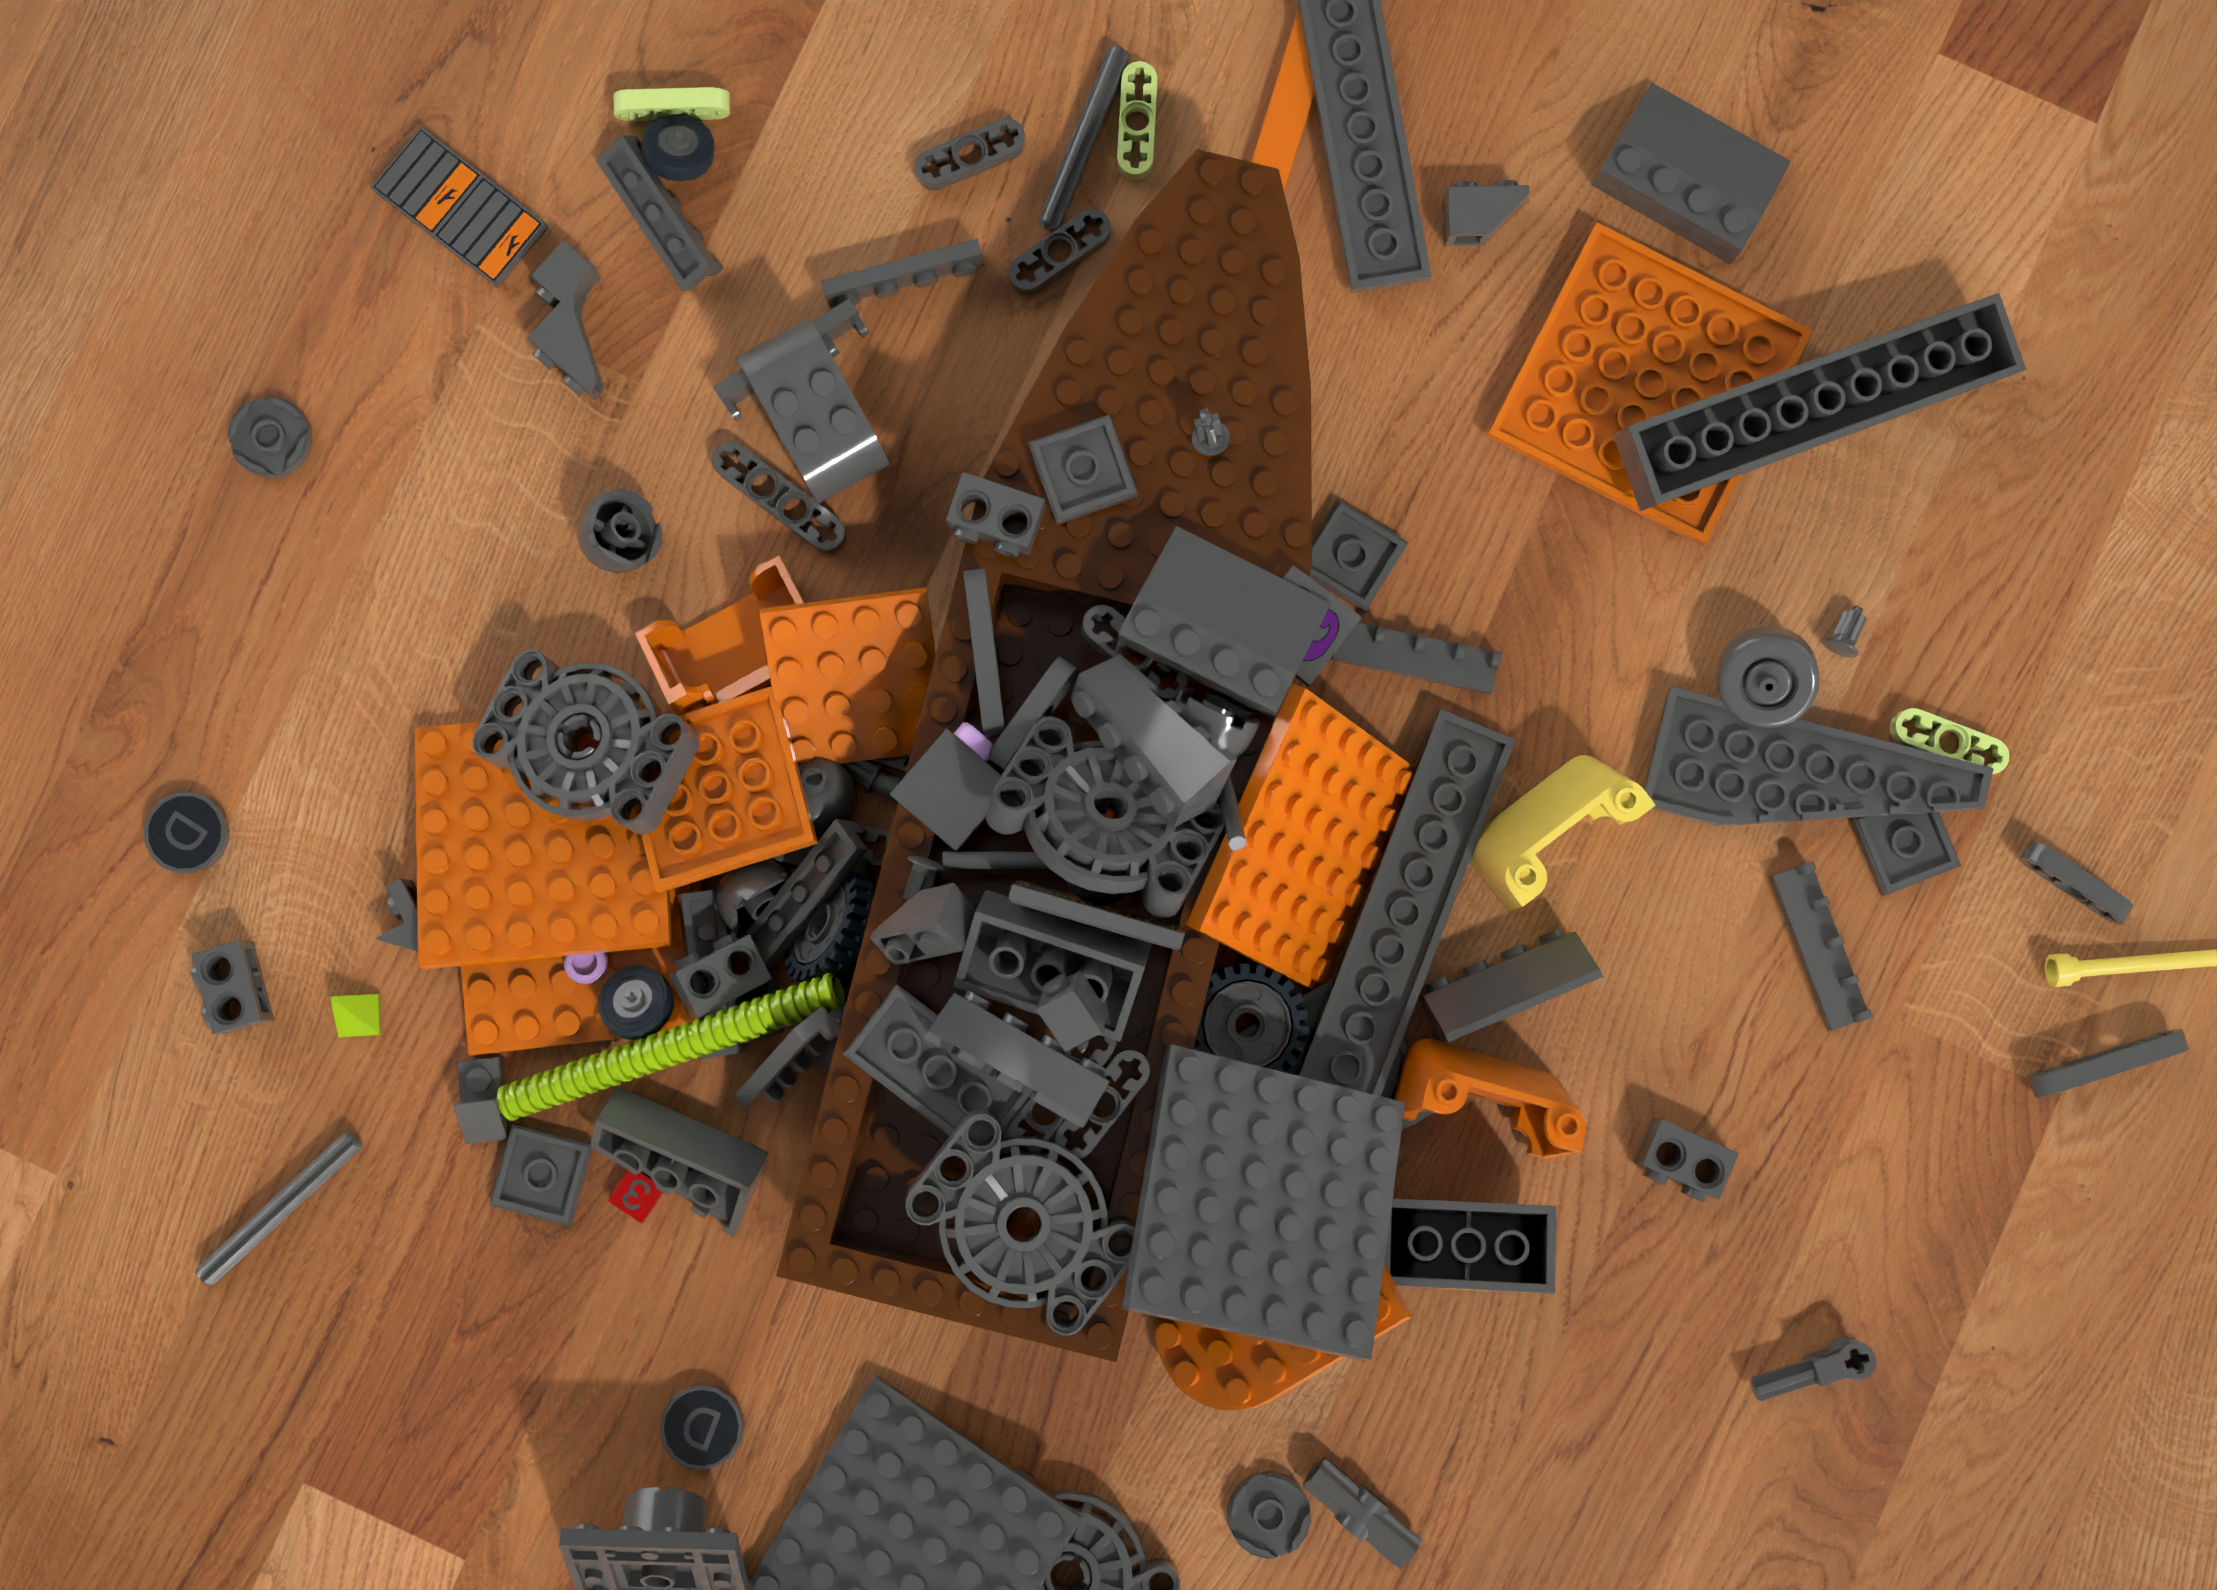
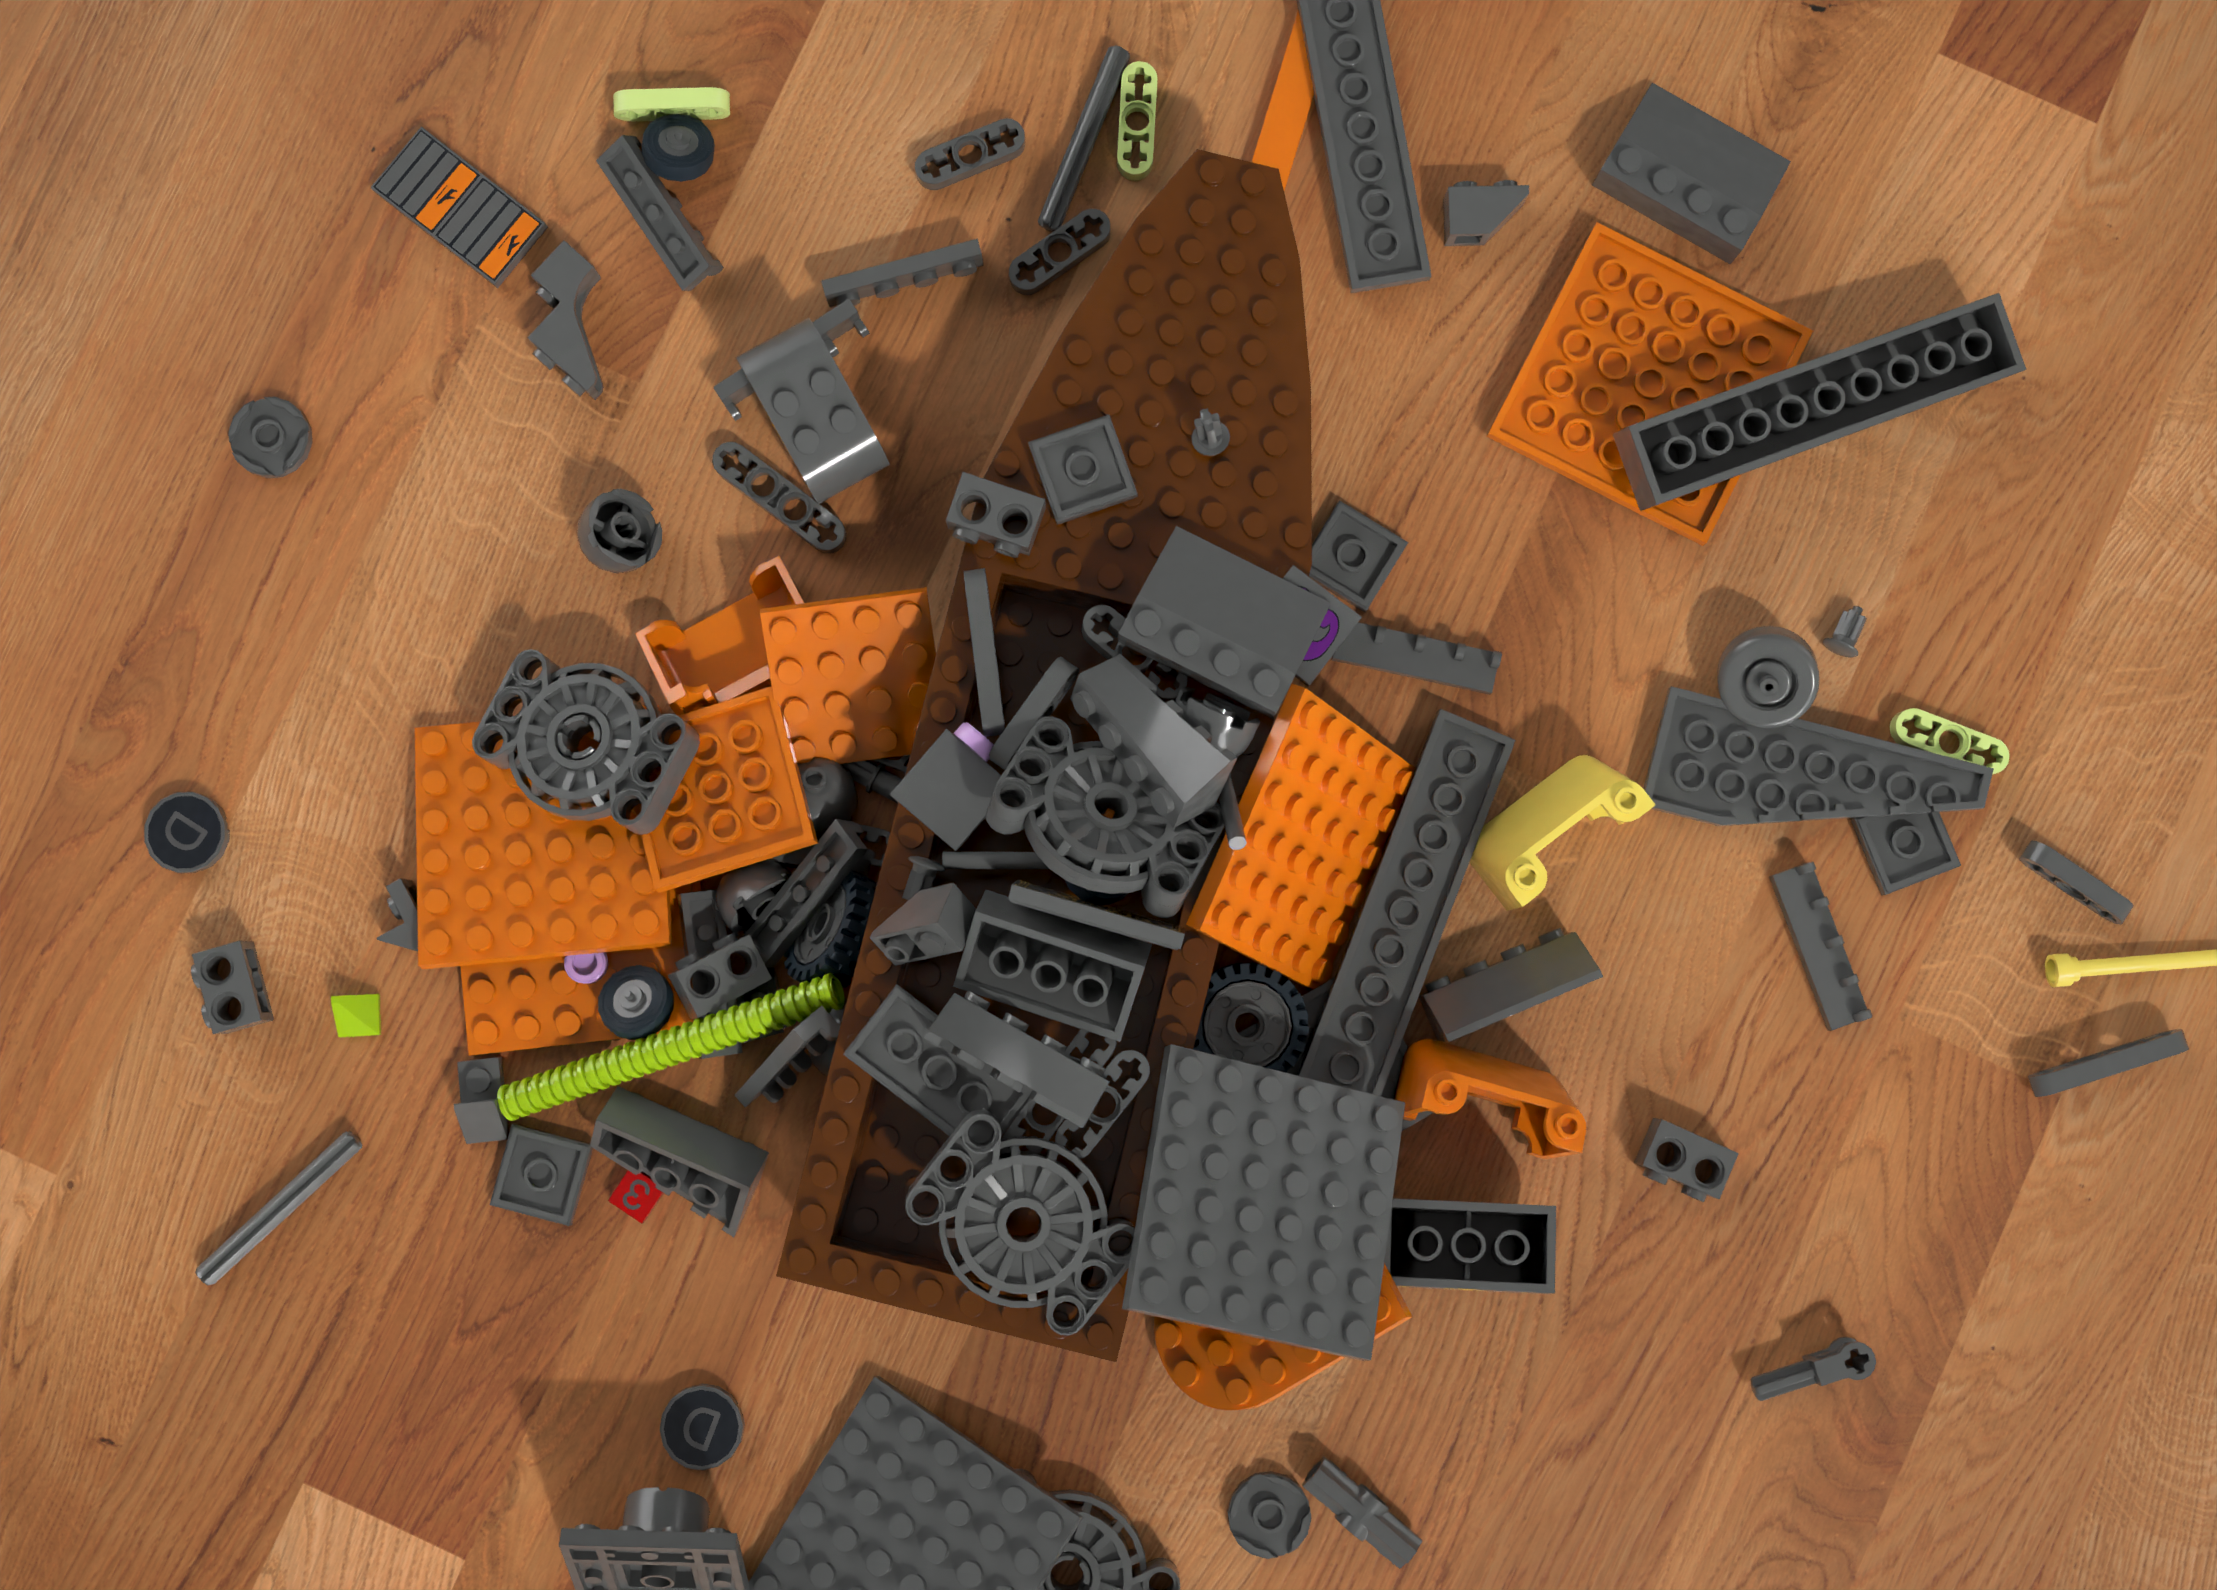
(1072, 1010): dark grey brick -> none

